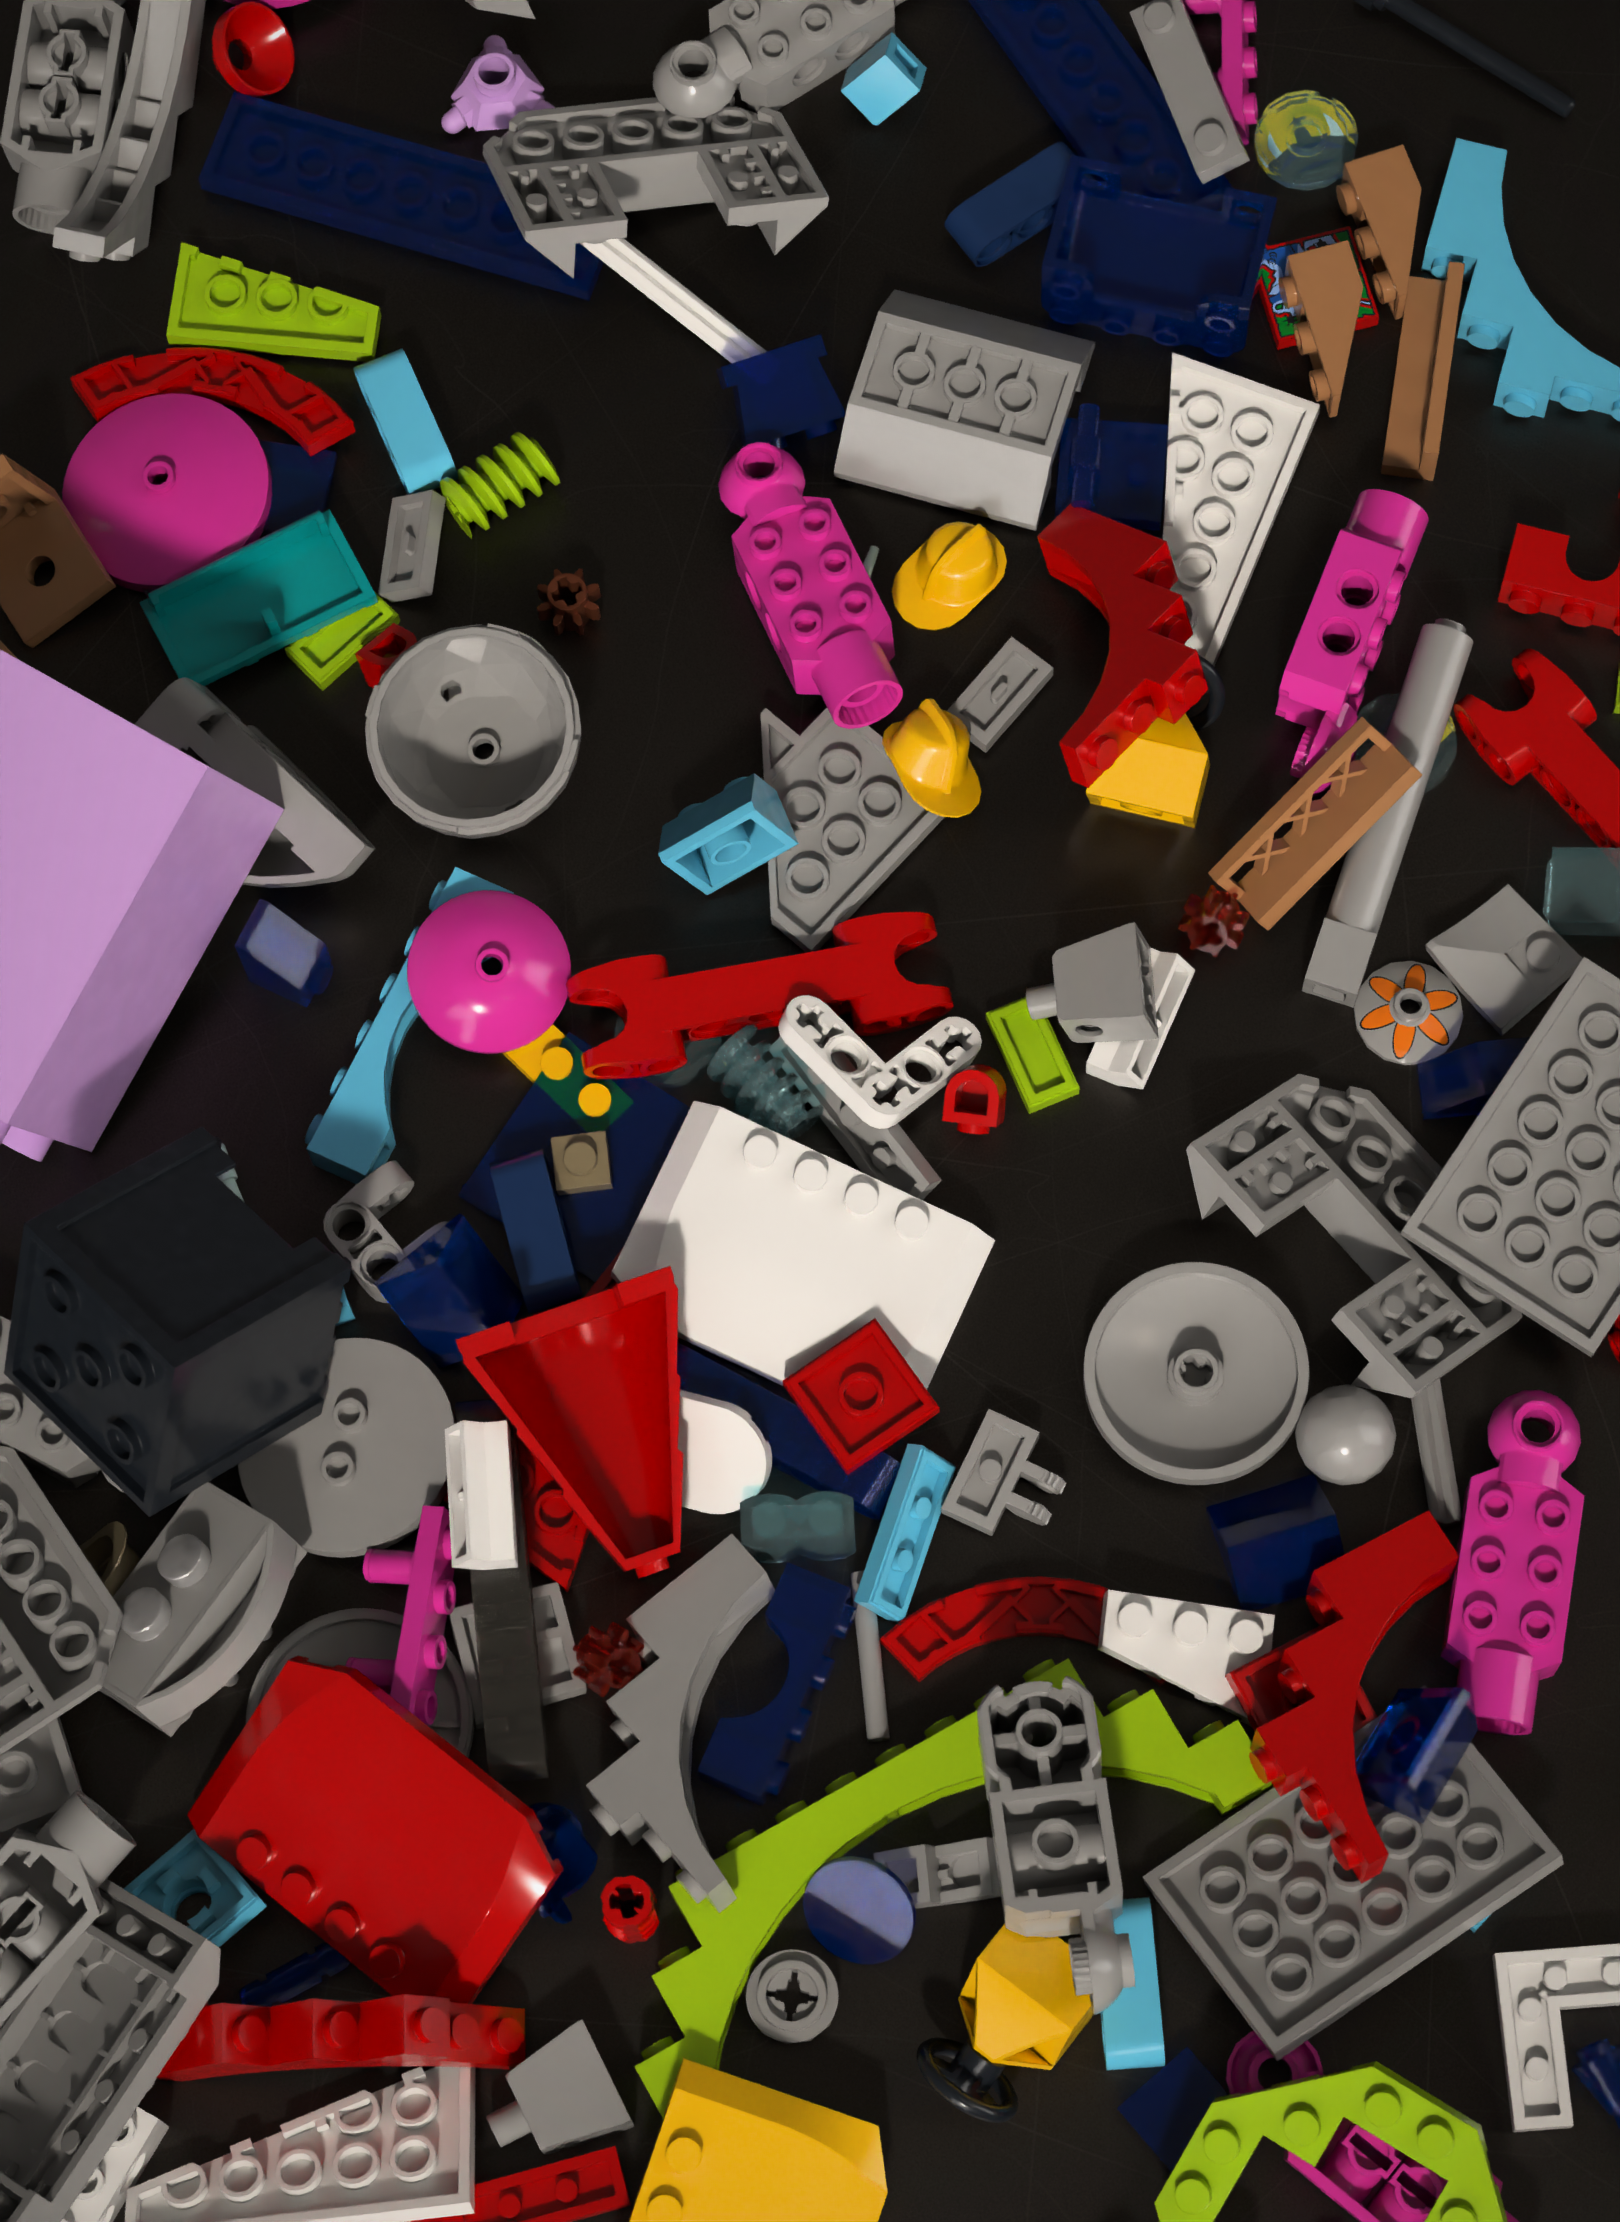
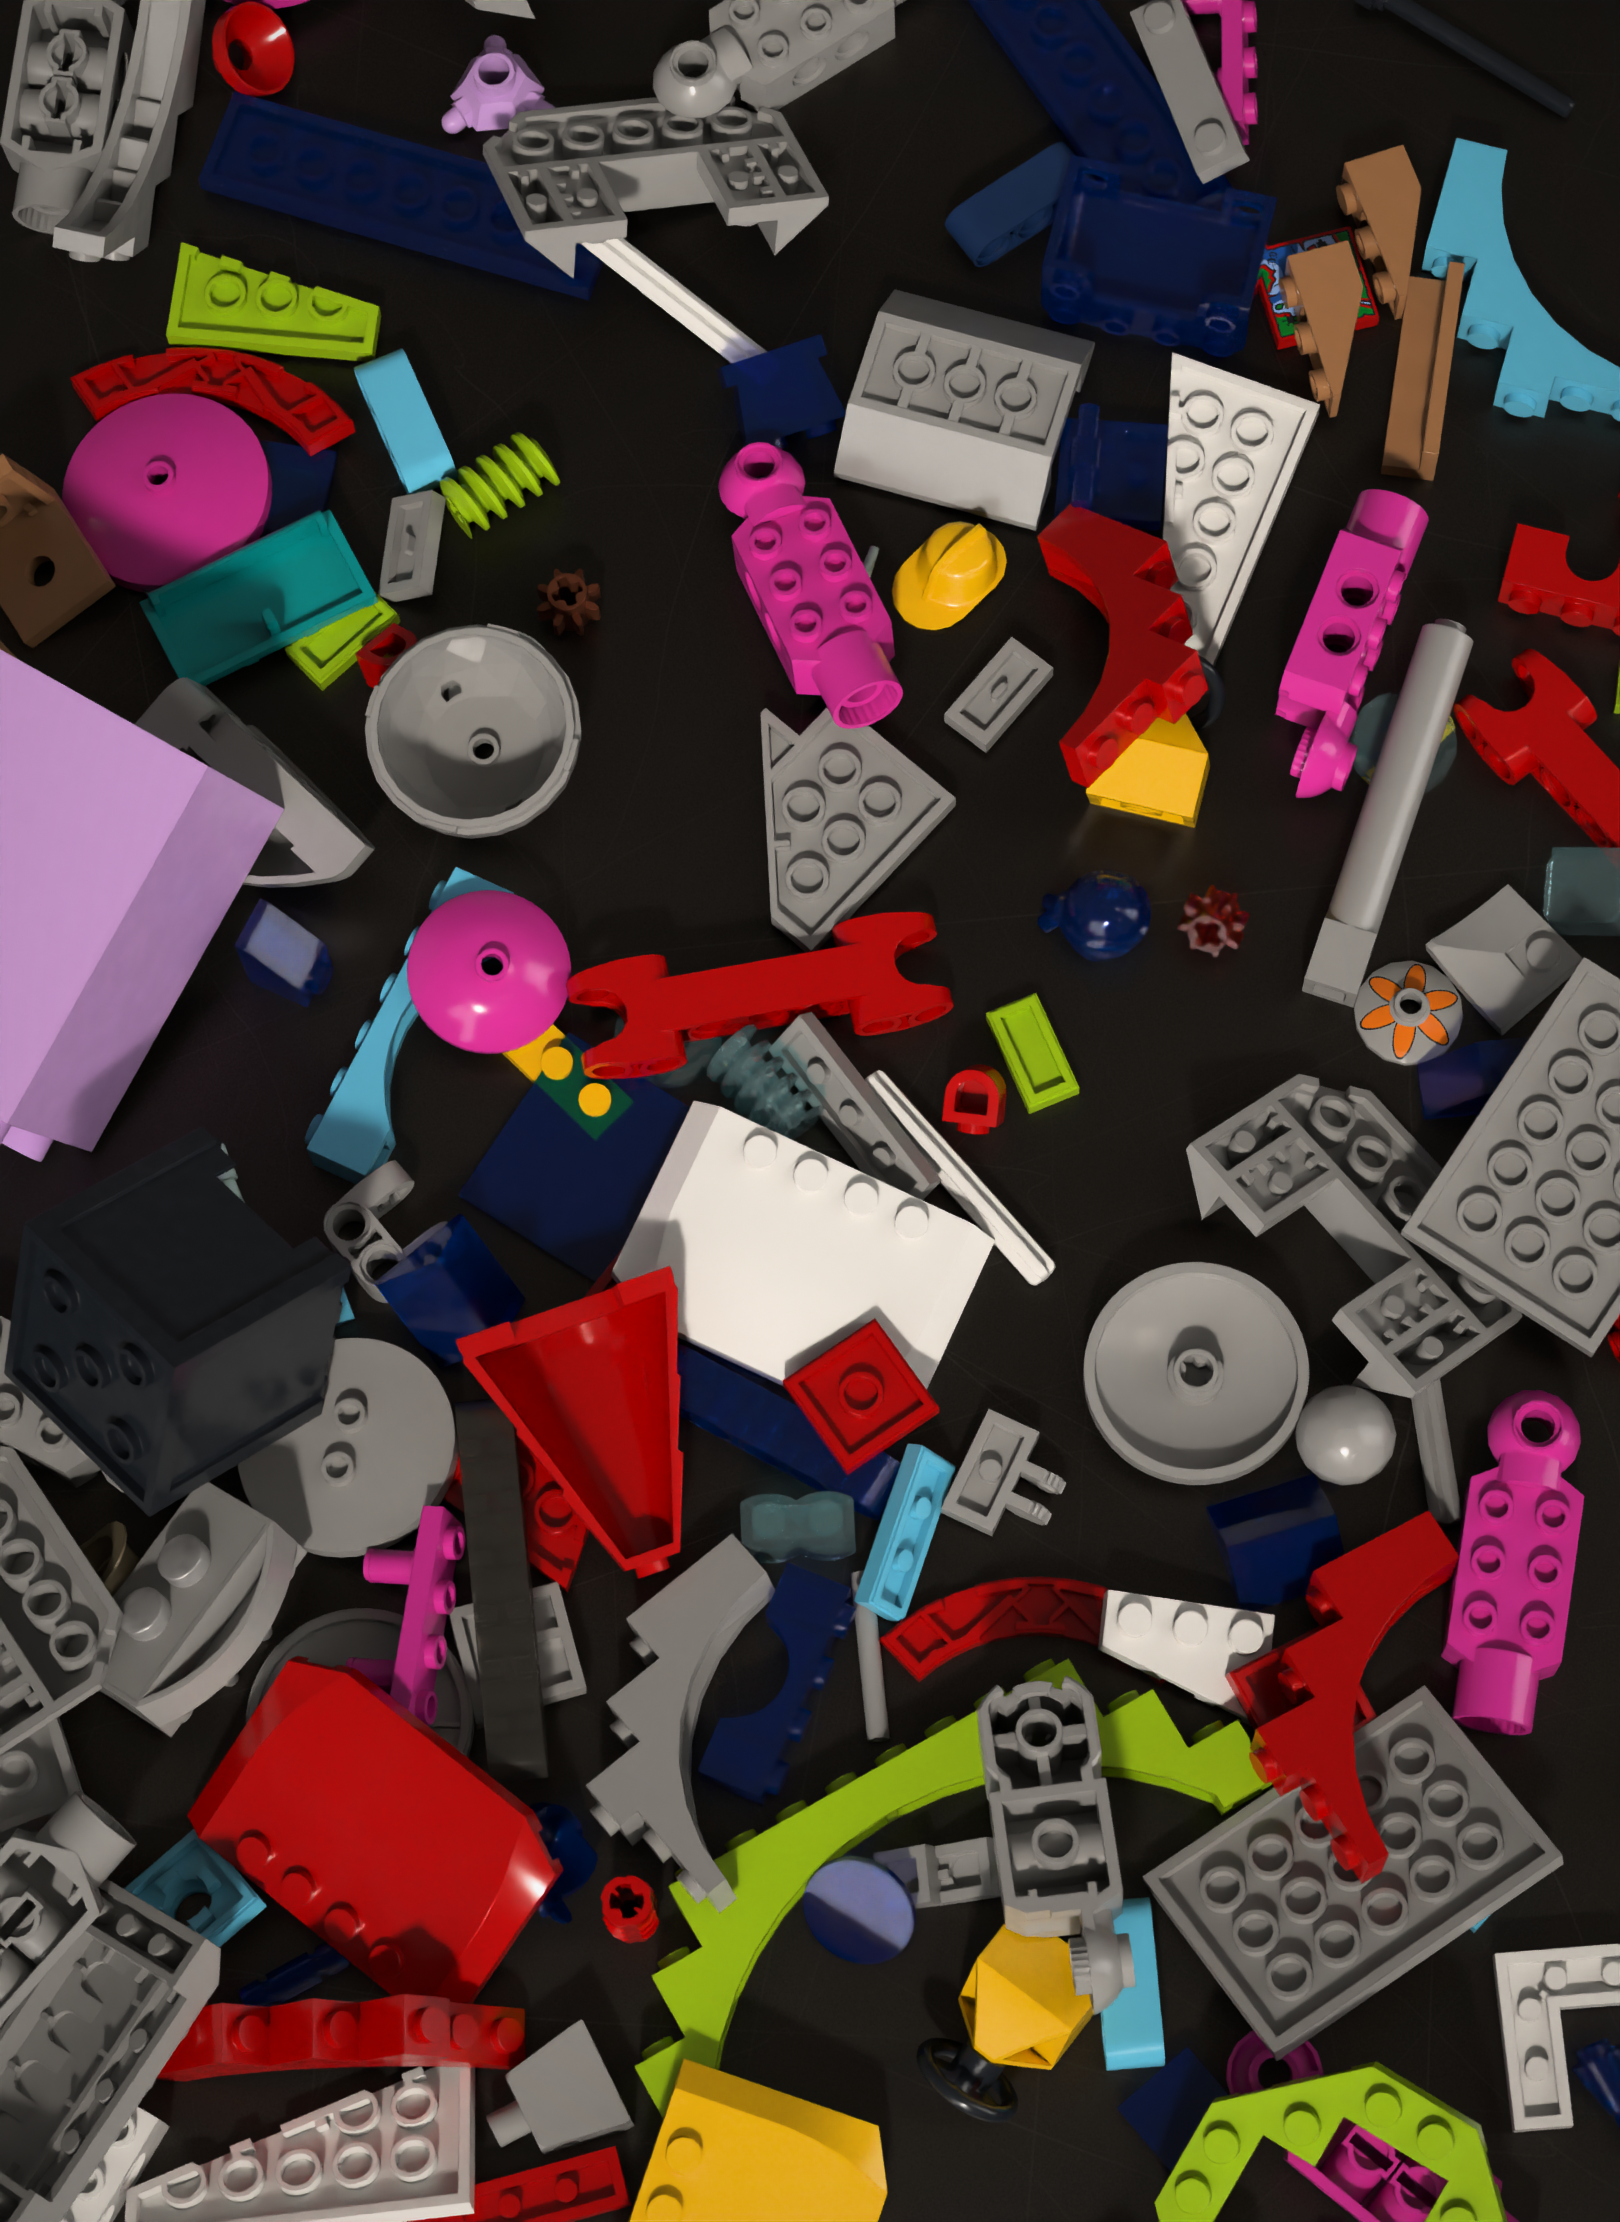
(481, 1495): white piece -> none
(535, 1231): dark blue beam -> none
(581, 1163): dark tan plate -> none
(608, 1658): clear red gear -> none
(721, 1454): white tile -> none
(727, 834): medium azure slope -> none
(774, 1975): light grey gear -> none
(873, 1075): white beam -> none
(883, 79): medium azure panel -> none
(933, 760): yellow piece -> none
(965, 1185): none -> white axle
(1100, 914): none -> clear blue hat
(1101, 989): light grey torso -> none
(1132, 1061): white piece -> none
(1305, 140): clear light blue tile -> none
(1320, 828): medium nougat fence -> none
(1416, 1748): clear blue slope -> none

